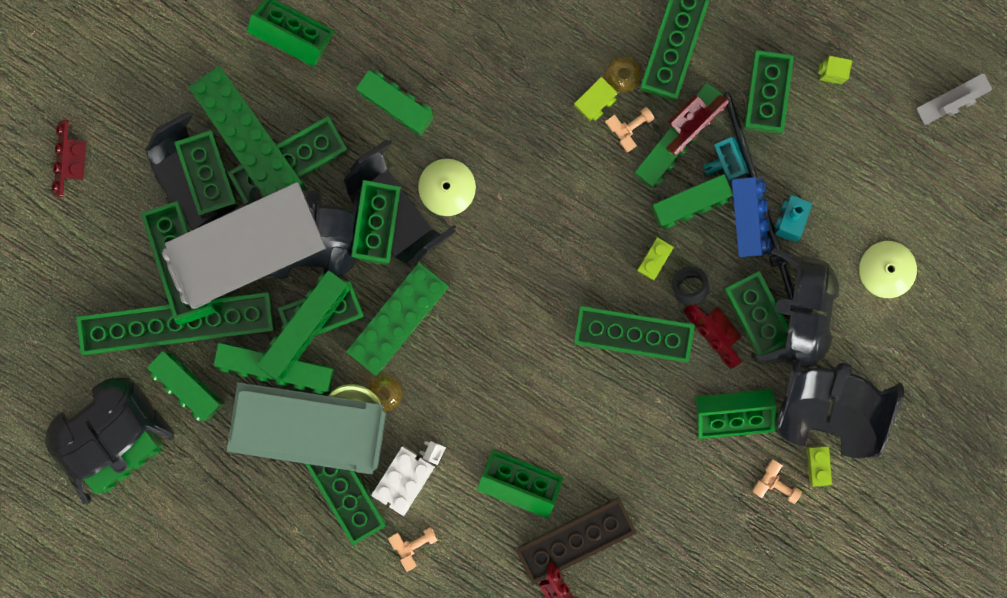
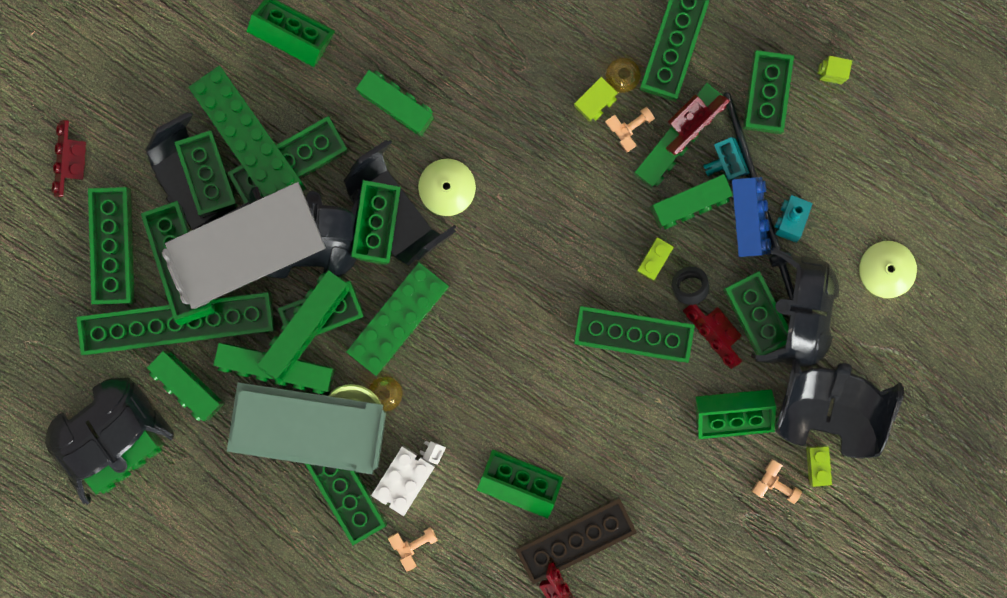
(111, 246): none -> green brick
(953, 99): light grey bracket -> none

